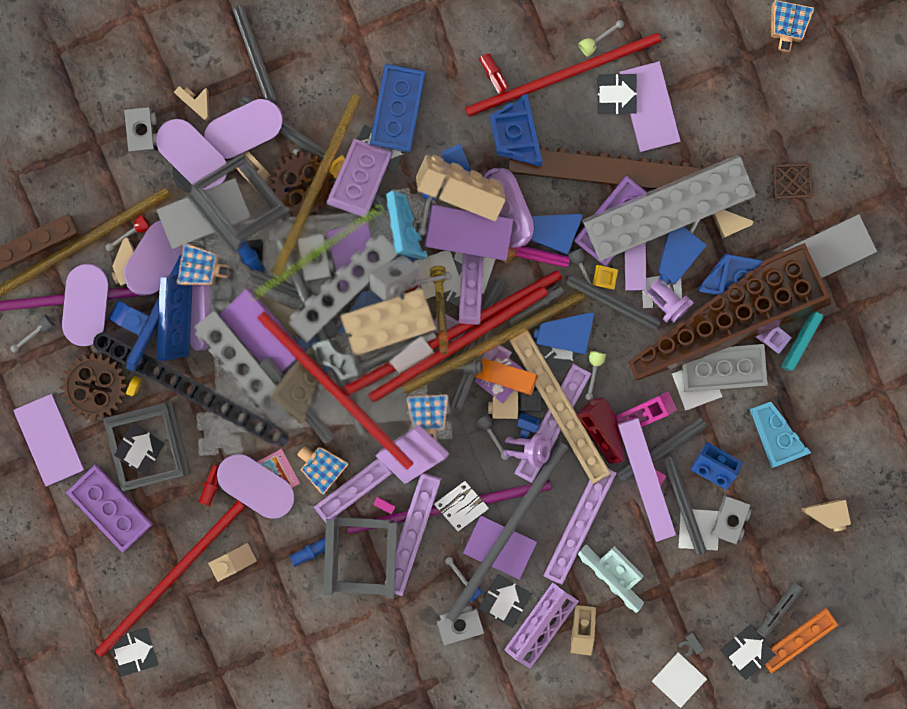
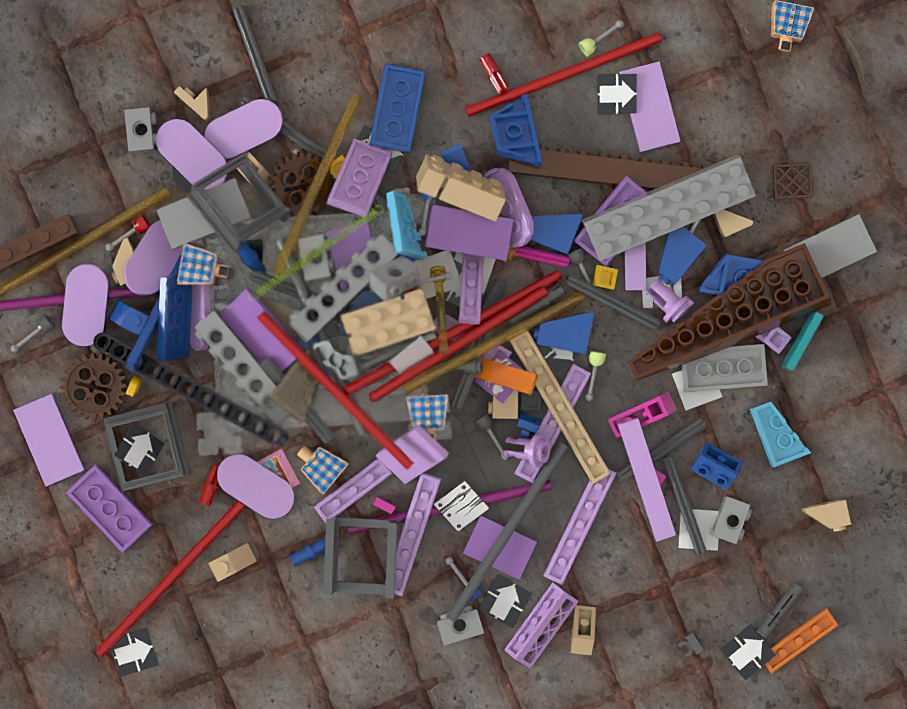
(602, 427): dark red slope -> none
(616, 572): light aqua bracket -> none
(679, 680): white sticker -> none

